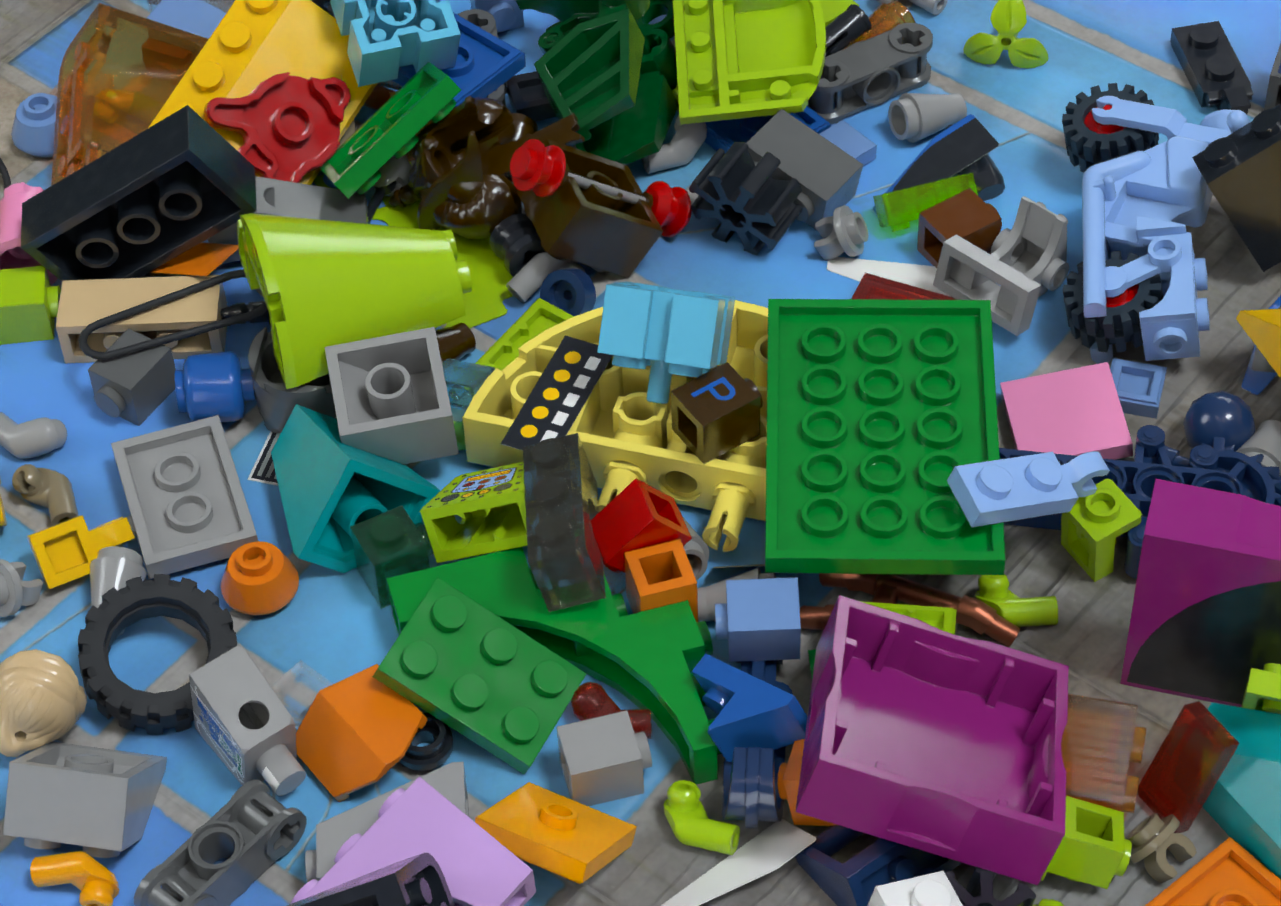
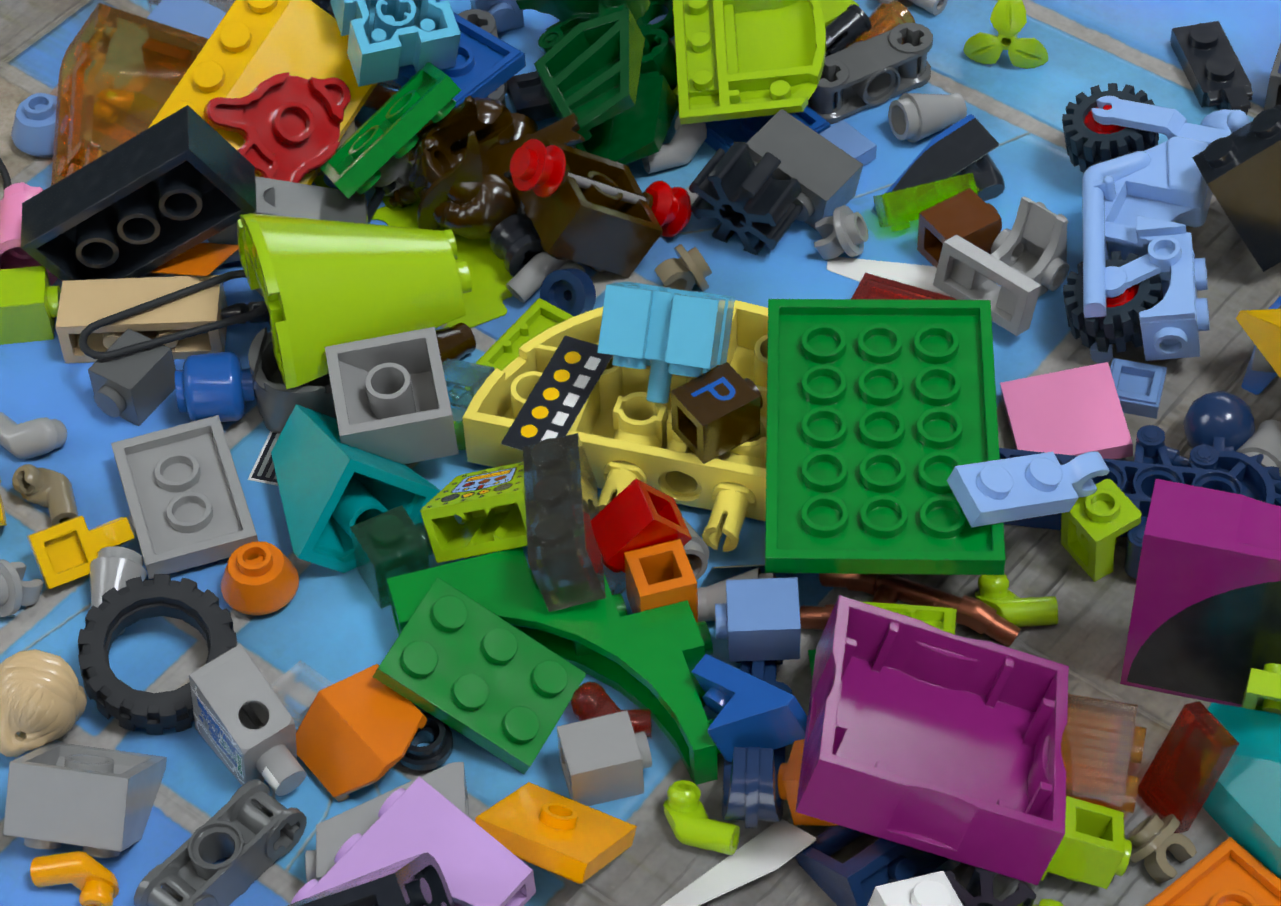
(685, 270): none -> dark tan plate

